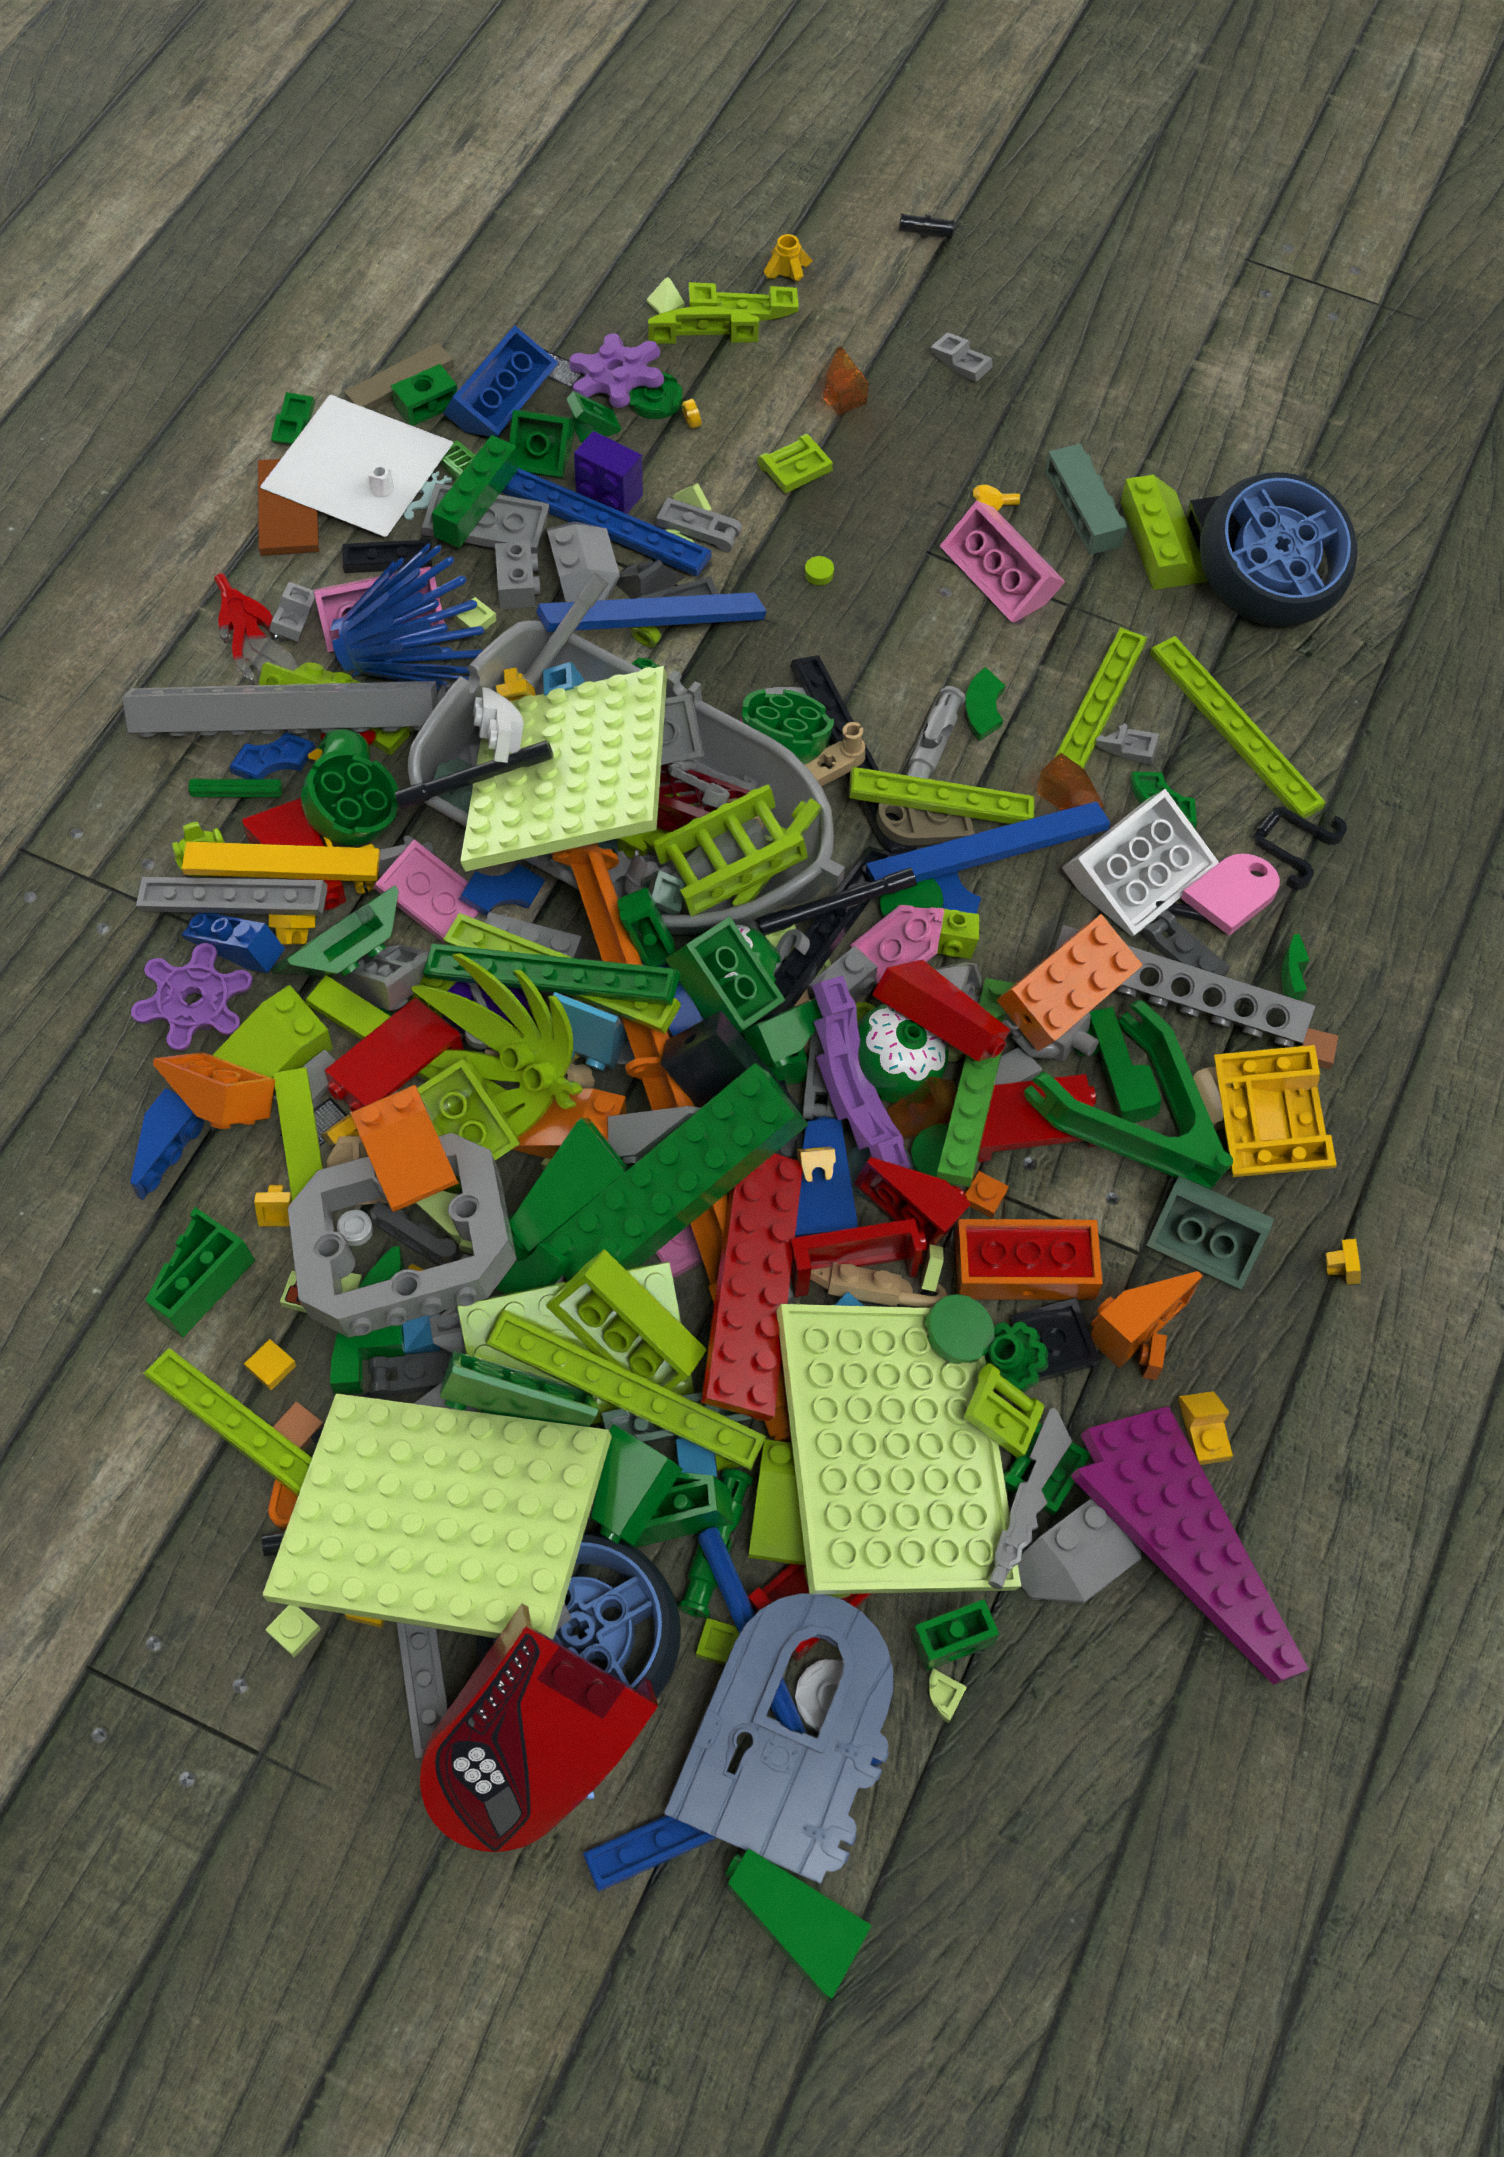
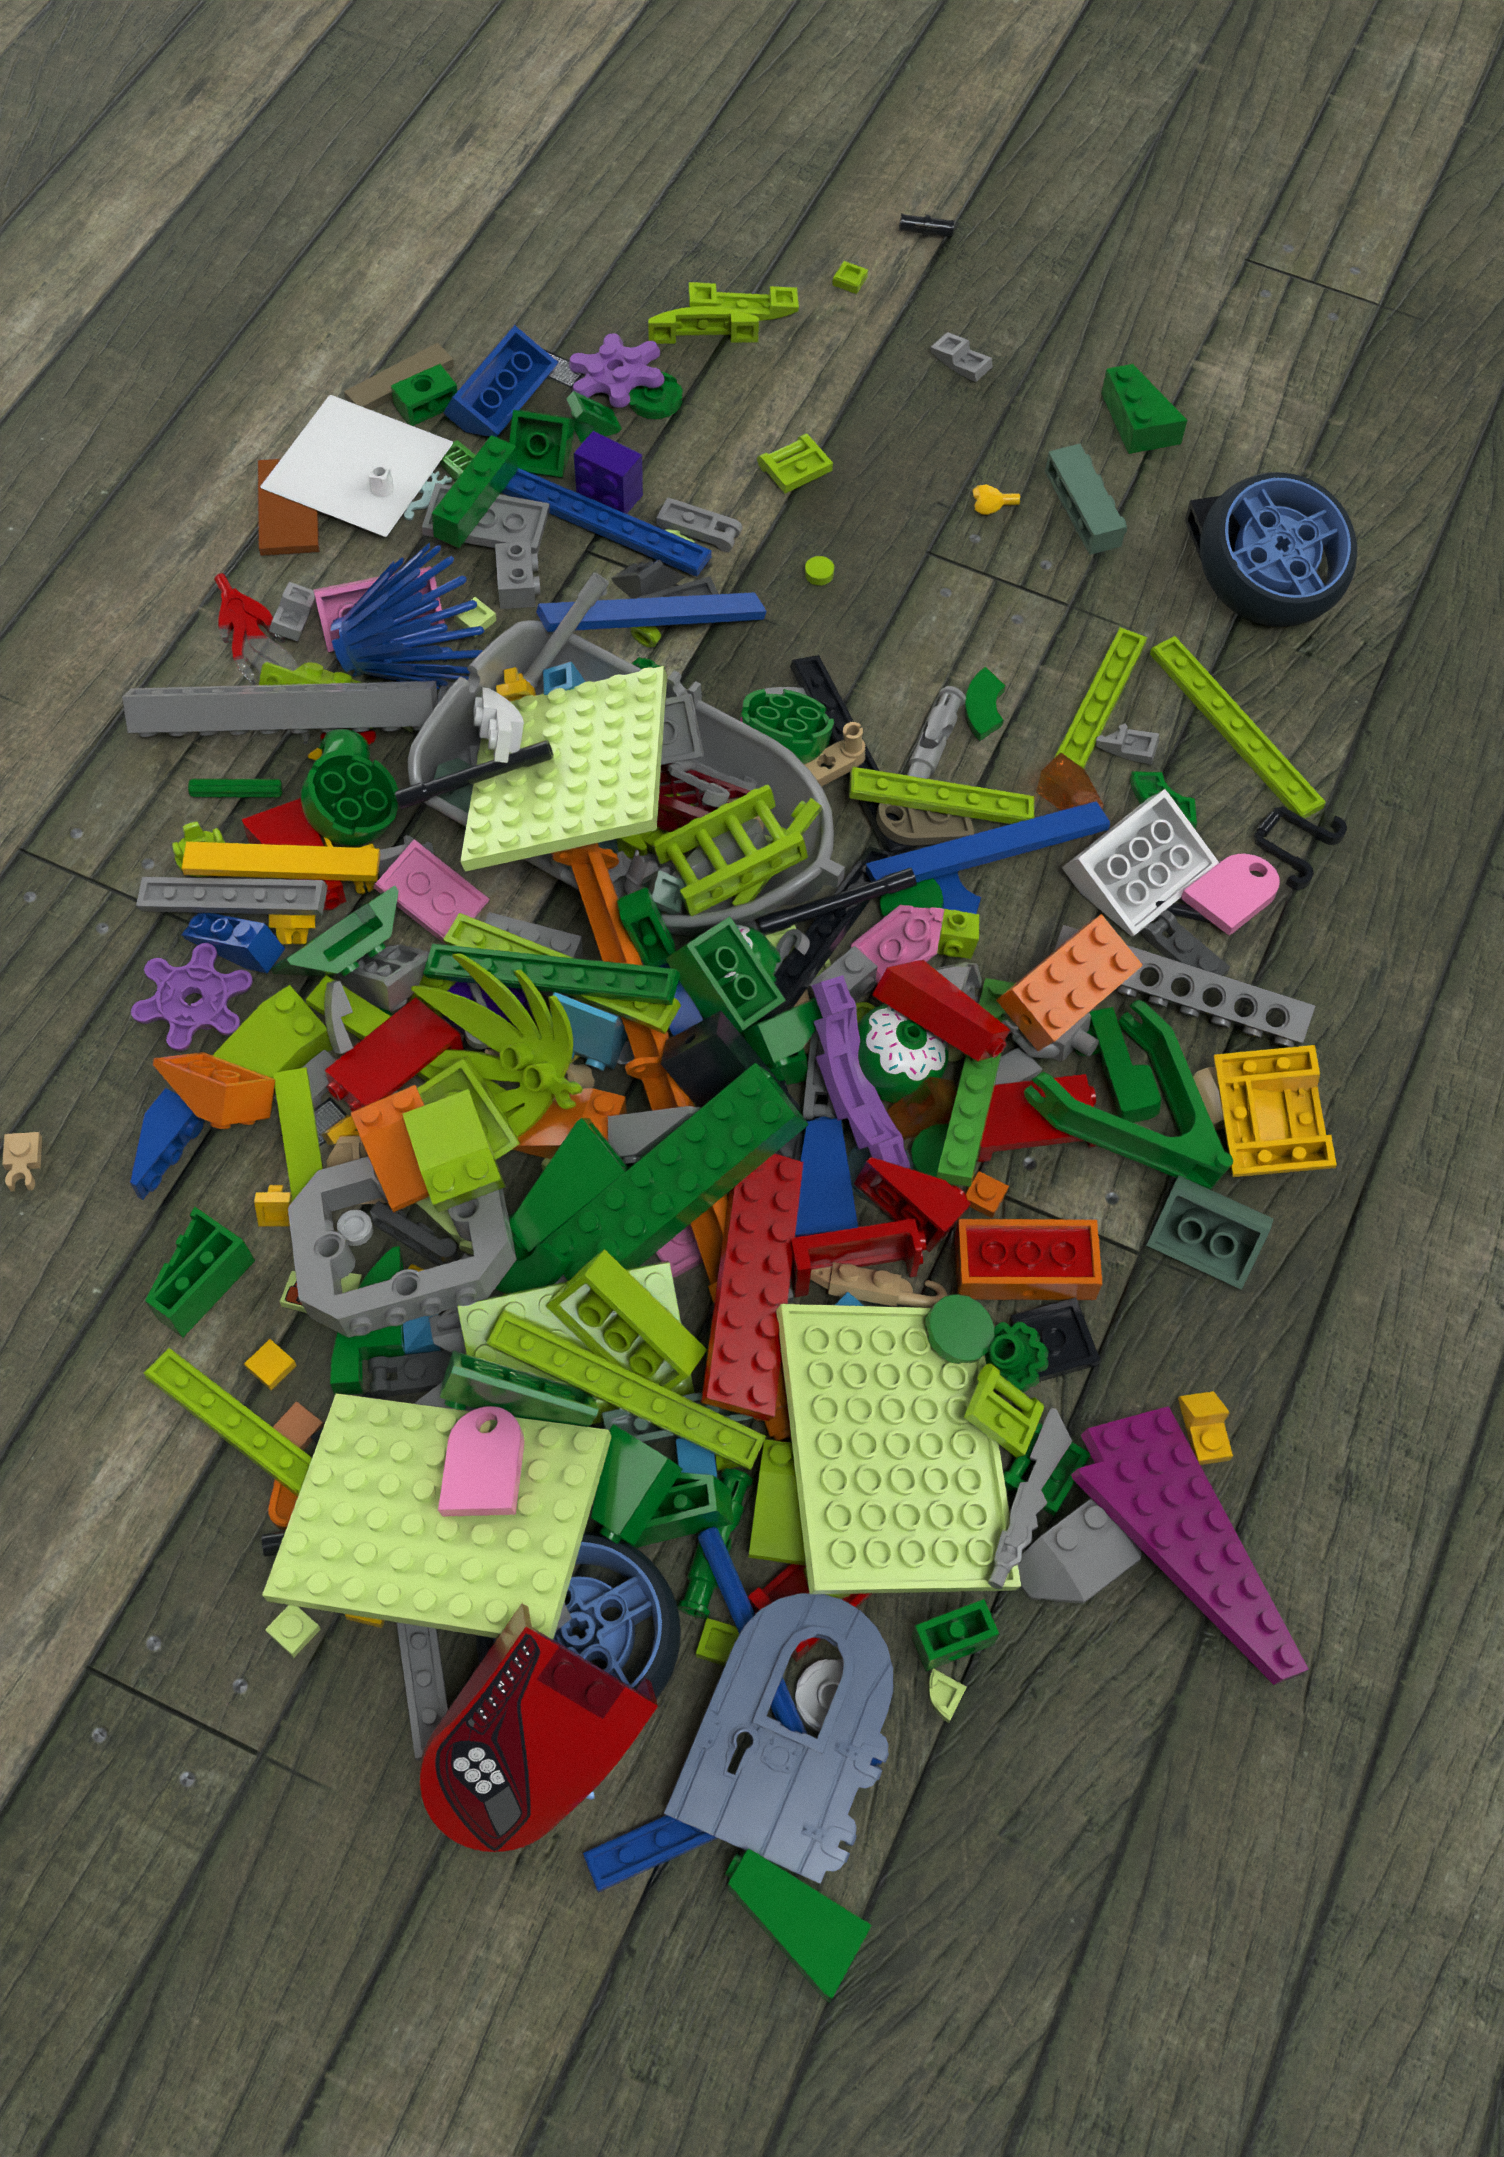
(20, 1155): none -> tan plate
(260, 760): blue tile -> none
(294, 417): green slope -> none
(336, 1006): none -> light grey slope
(379, 555): black tile -> none
(390, 740): lime tile -> none
(453, 1151): none -> lime slope
(482, 1468): none -> bright pink tile
(514, 887): blue tile -> none
(580, 552): light grey wedge -> none
(665, 297): yellowish green slope -> none
(691, 414): yellow tile -> none
(694, 496): yellowish green tile -> none
(787, 259): yellow rock -> none
(817, 1157): yellow tile -> none
(844, 384): clear orange slope -> none
(850, 277): none -> lime tile
(932, 1267): yellowish green tile -> none
(1001, 562): bright pink slope -> none
(1139, 1313): orange slope -> none
(1141, 411): none -> green wedge
(1153, 1355): orange plate -> none
(1161, 533): lime slope -> none
(1293, 967): green slope -> none
(1325, 1046): nougat tile -> none
(1345, 1262): yellow tile -> none

